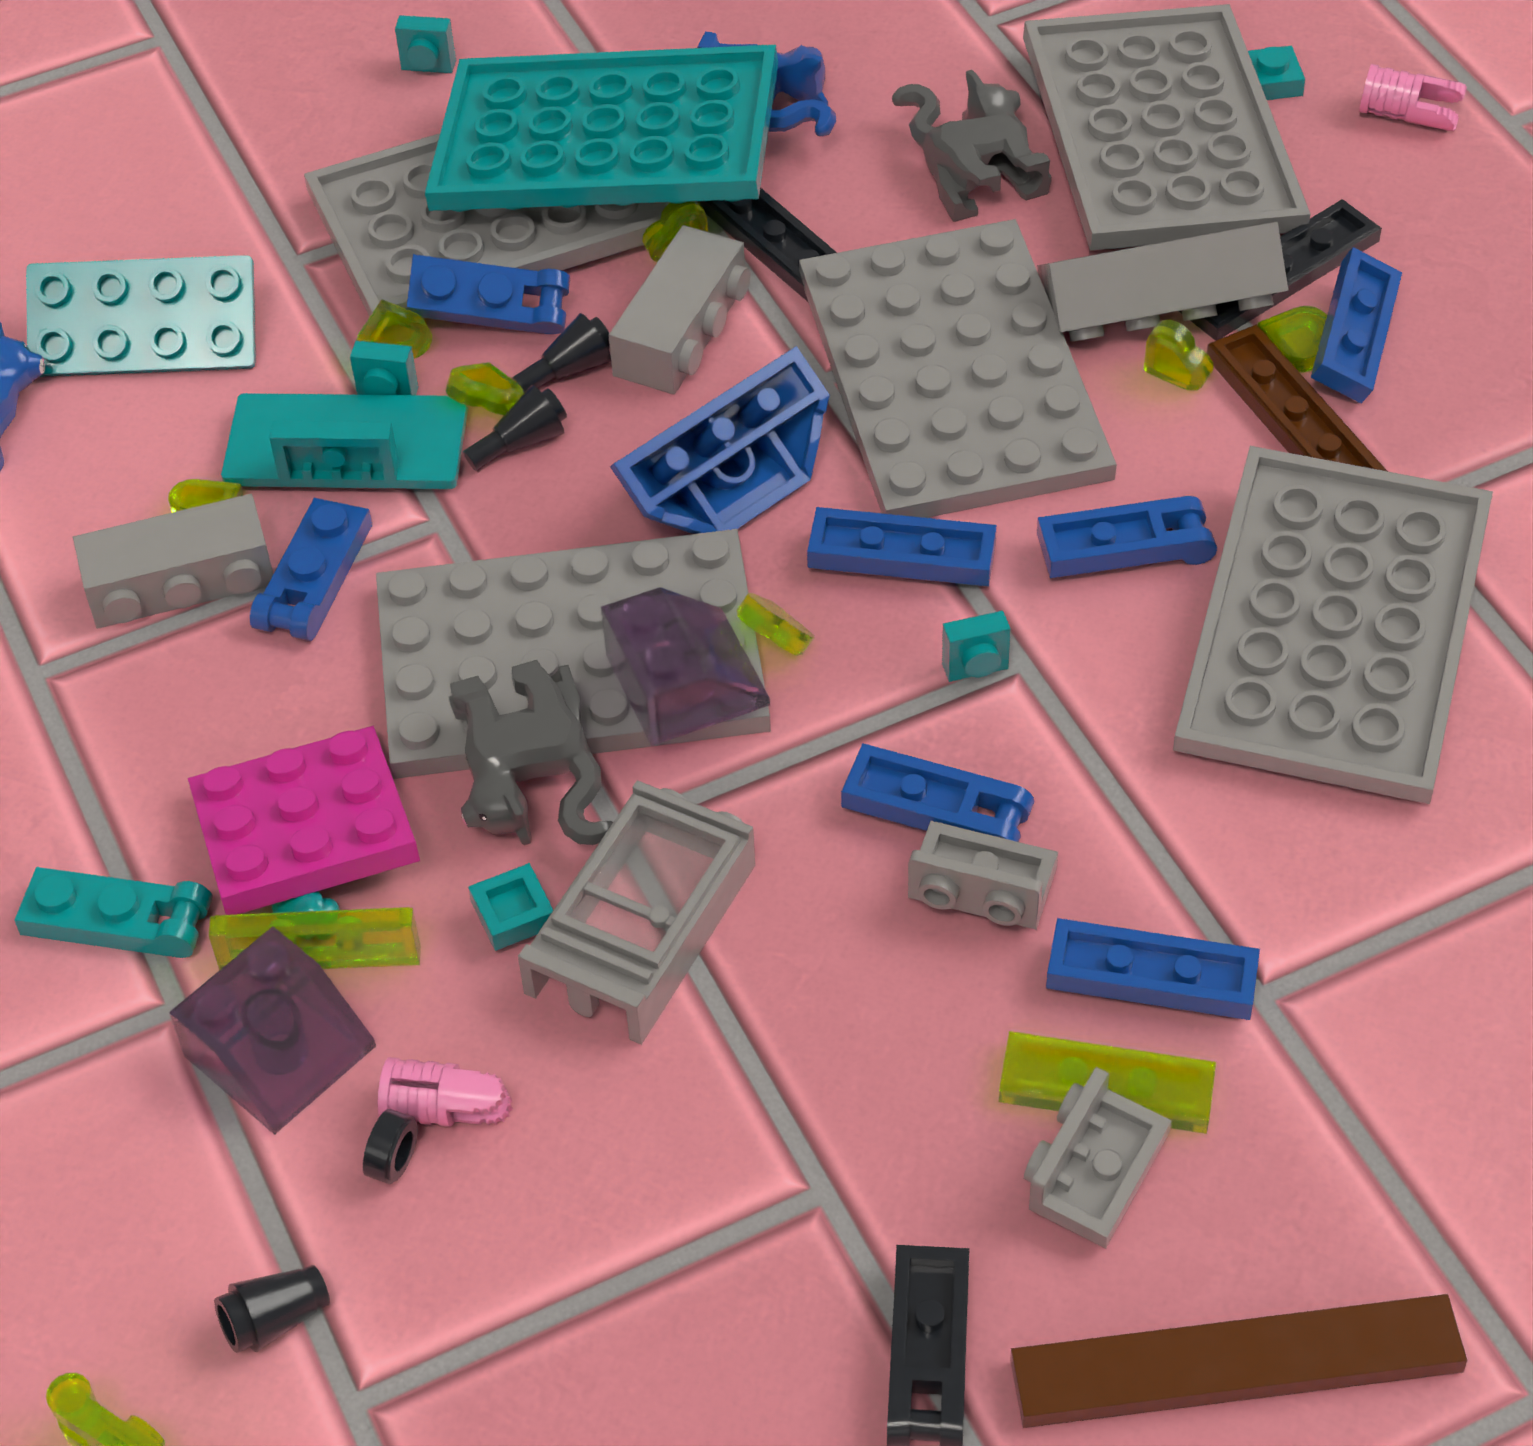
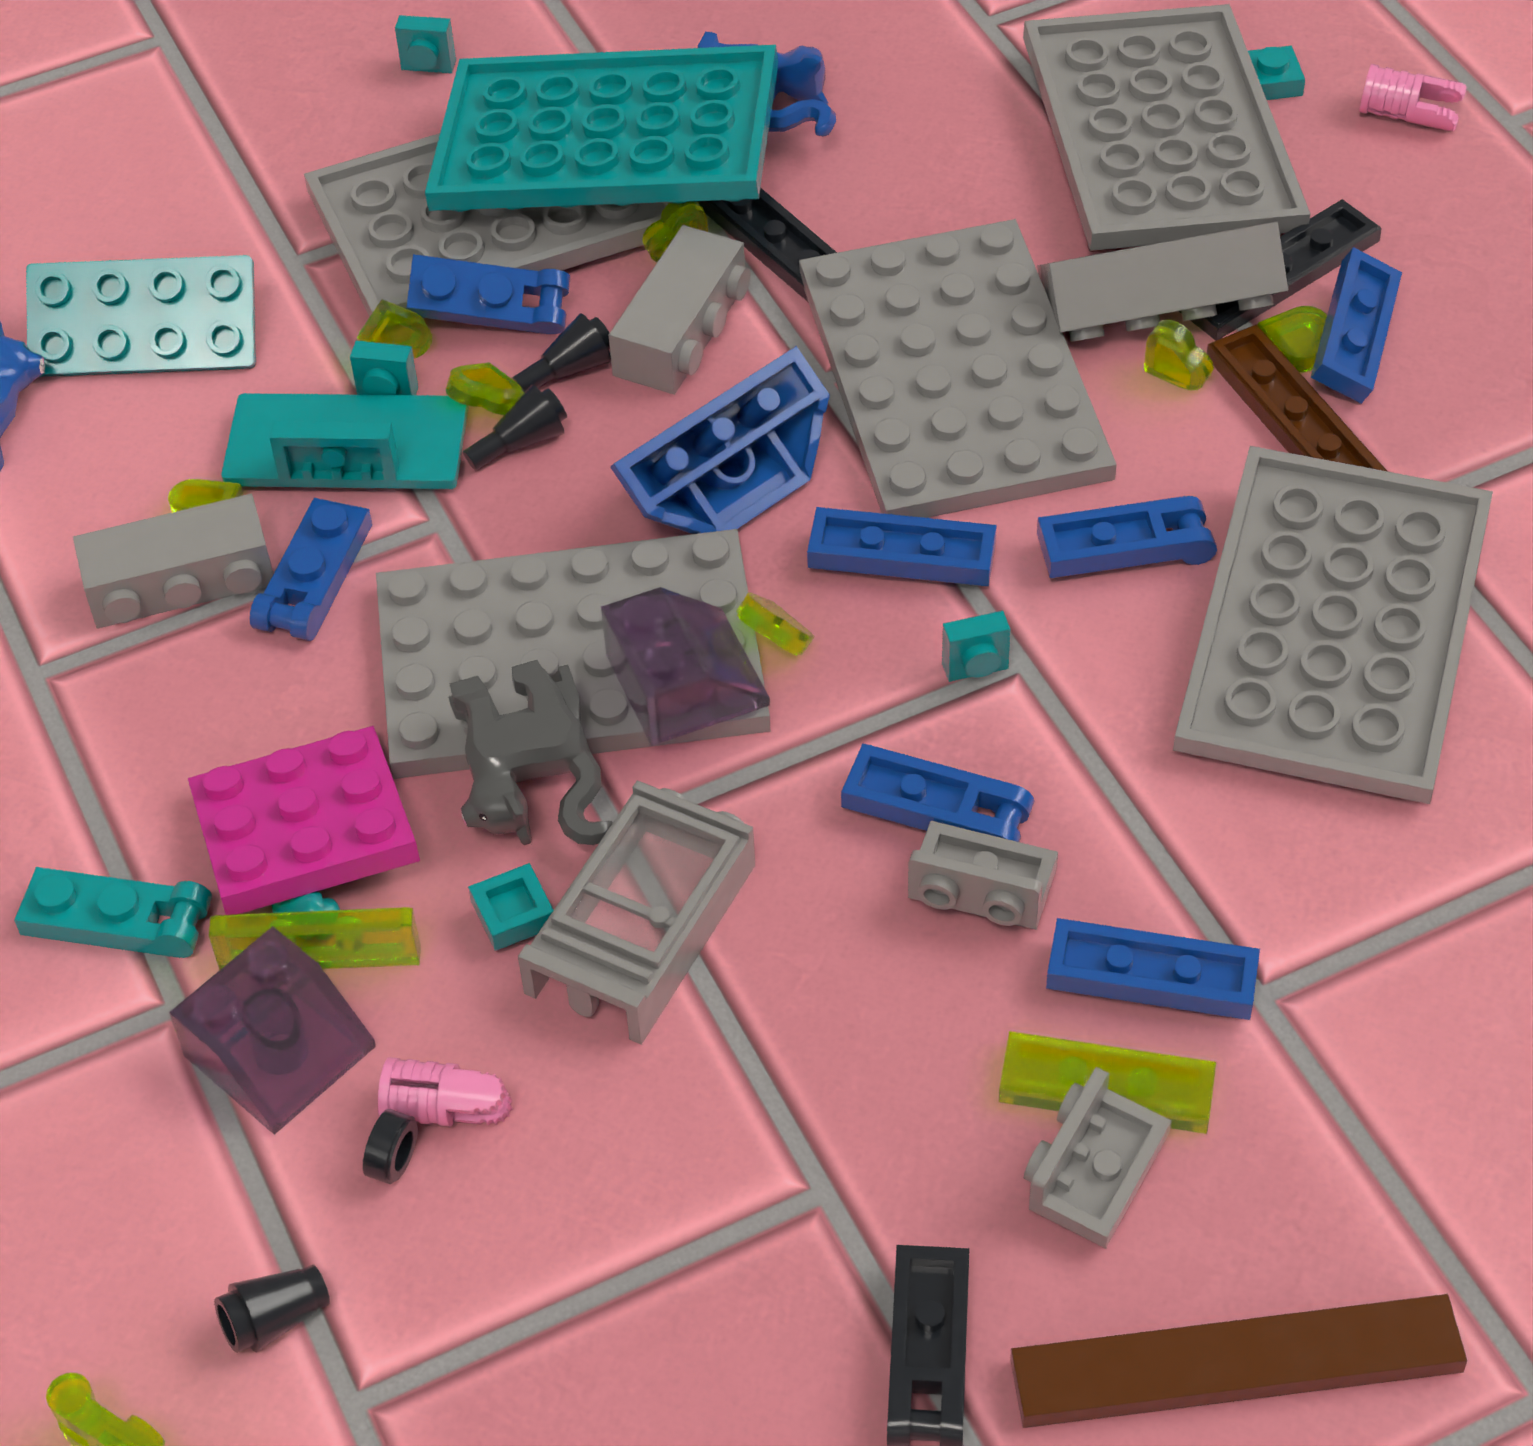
(977, 147): dark grey animal -> none

